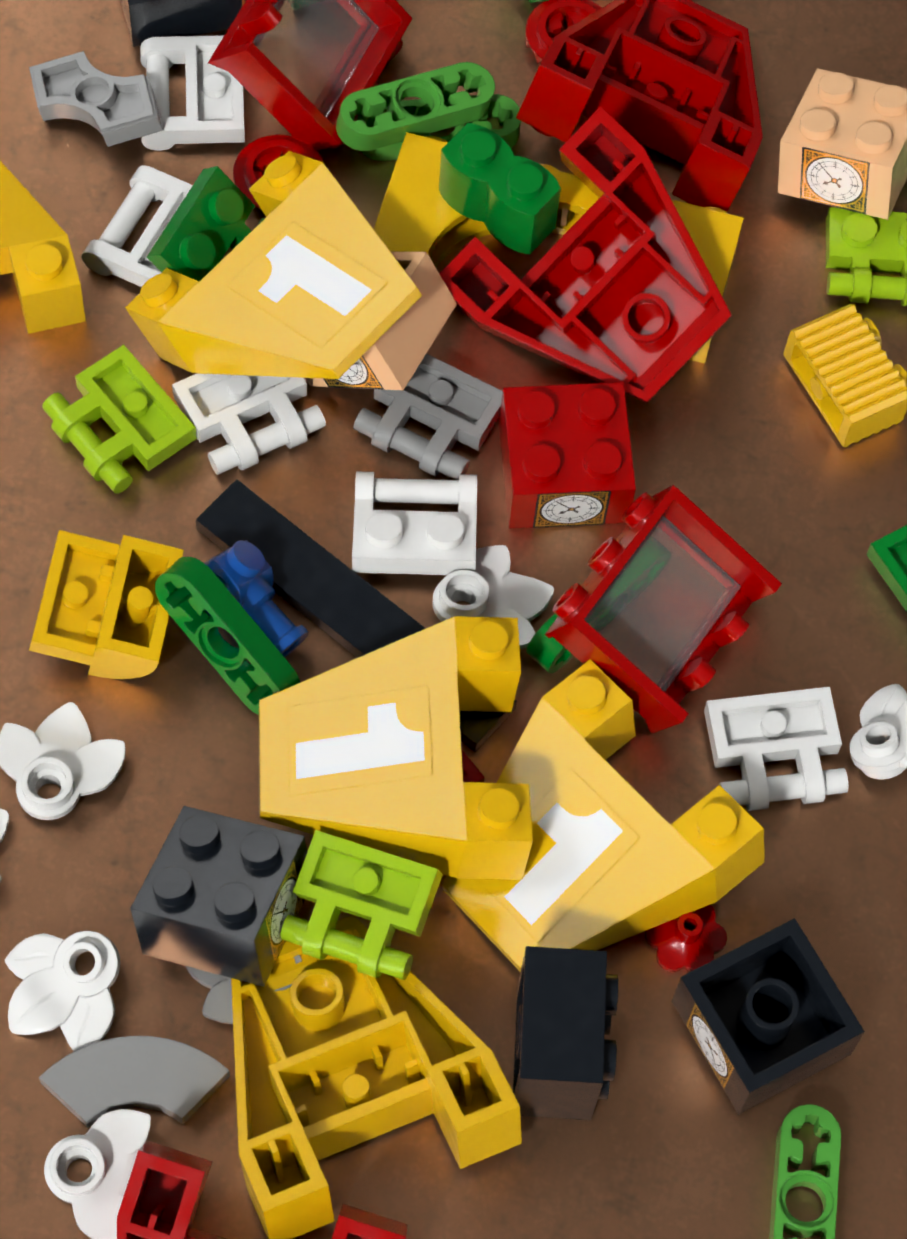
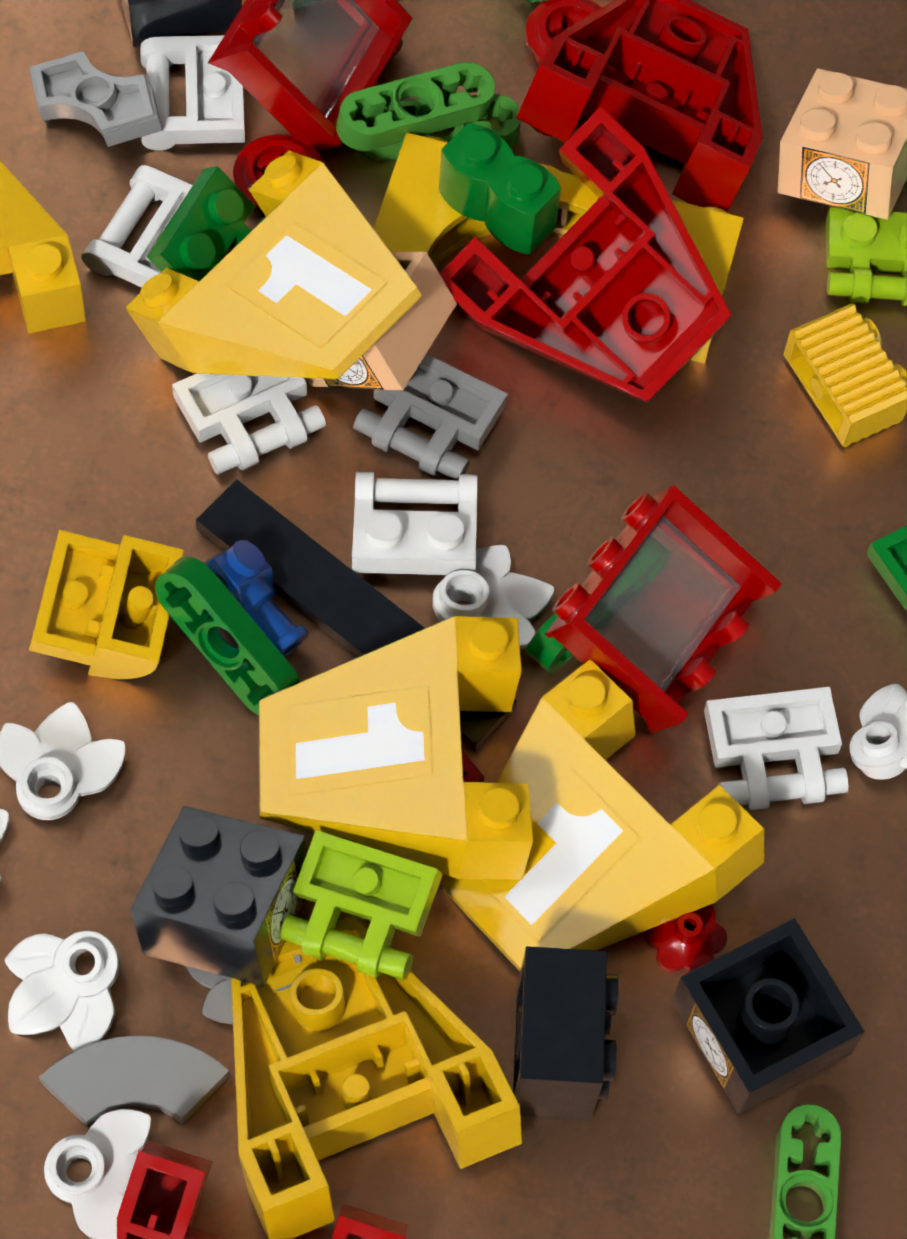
(133, 407): lime plate -> none
(566, 455): red brick -> none

